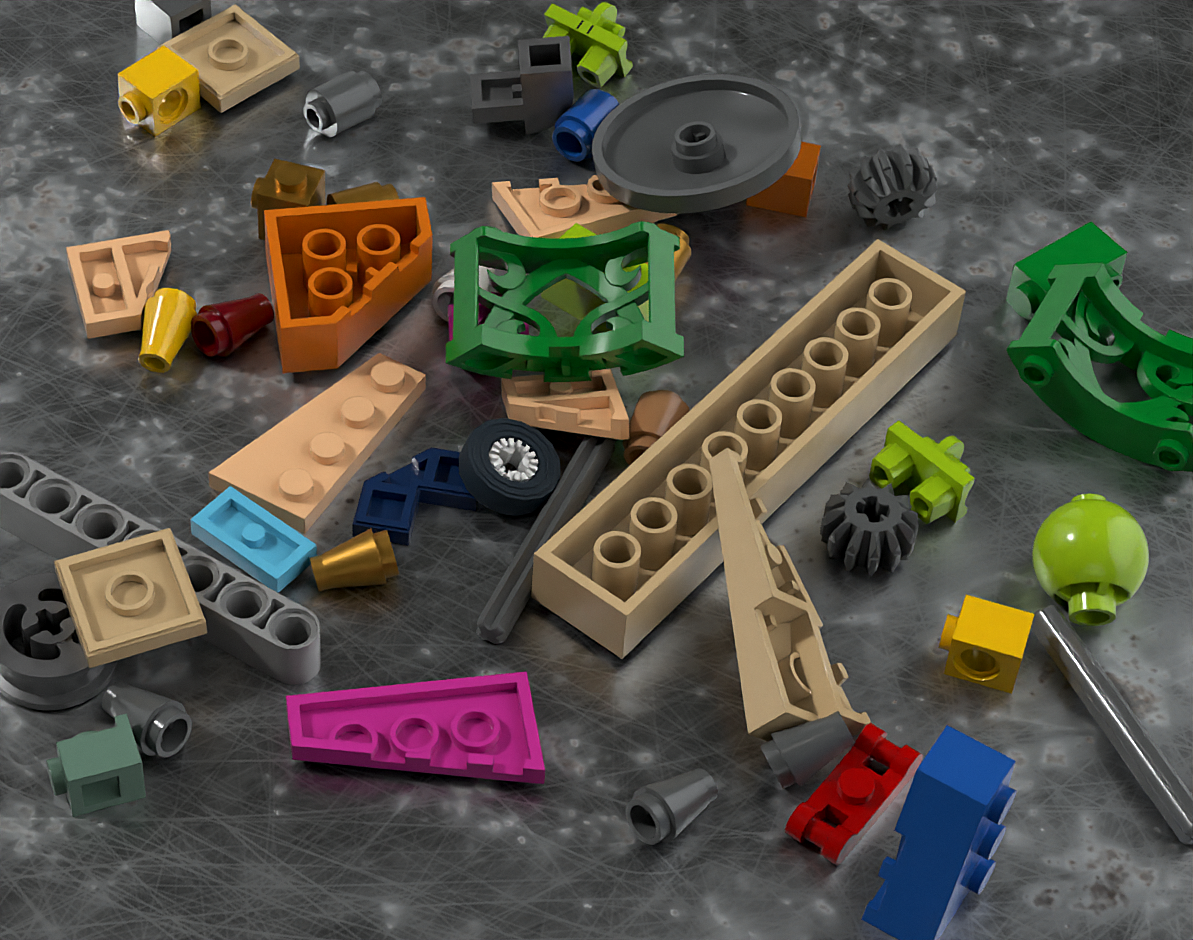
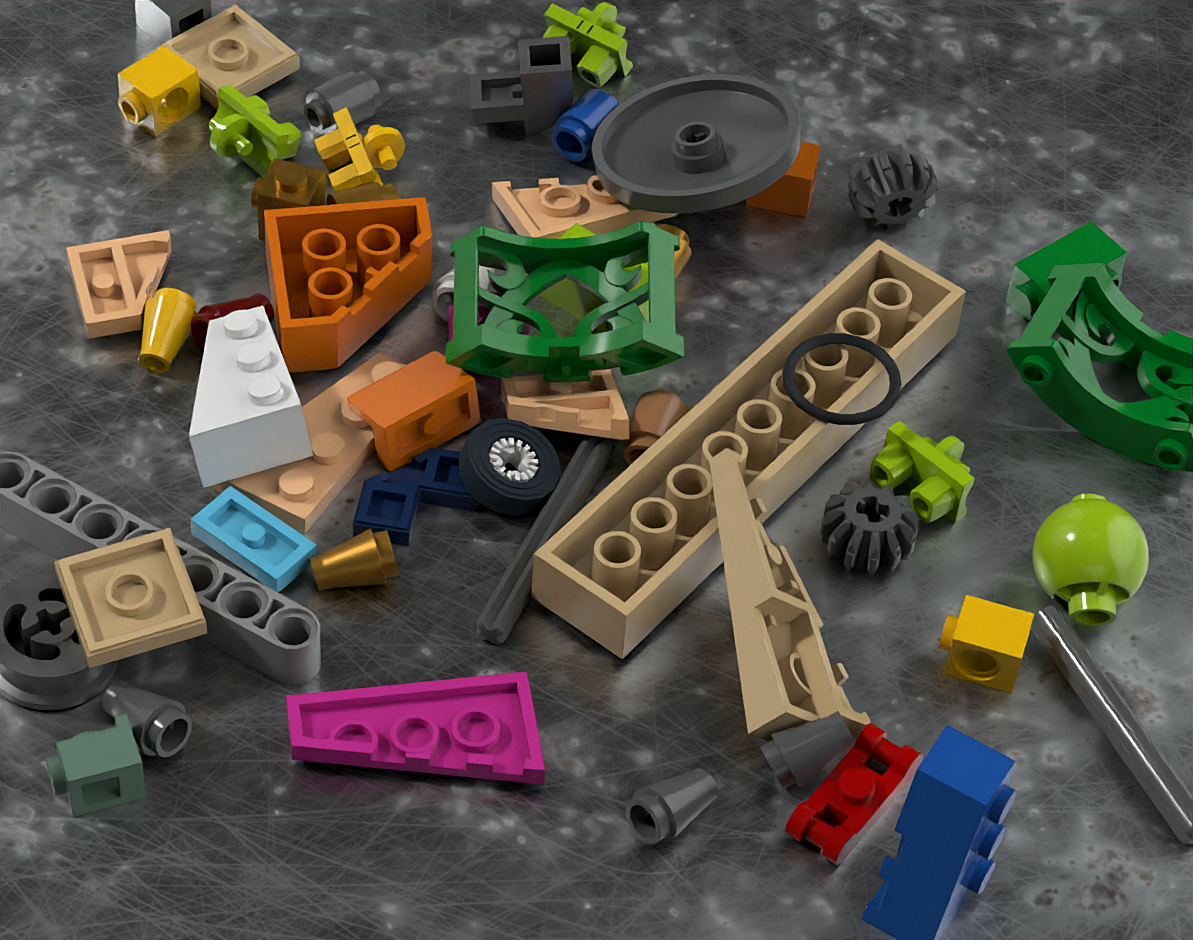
(245, 402): none -> white wedge
(247, 130): none -> lime hips
(378, 149): none -> yellow hips
(417, 408): none -> orange panel
(836, 418): none -> black tyre

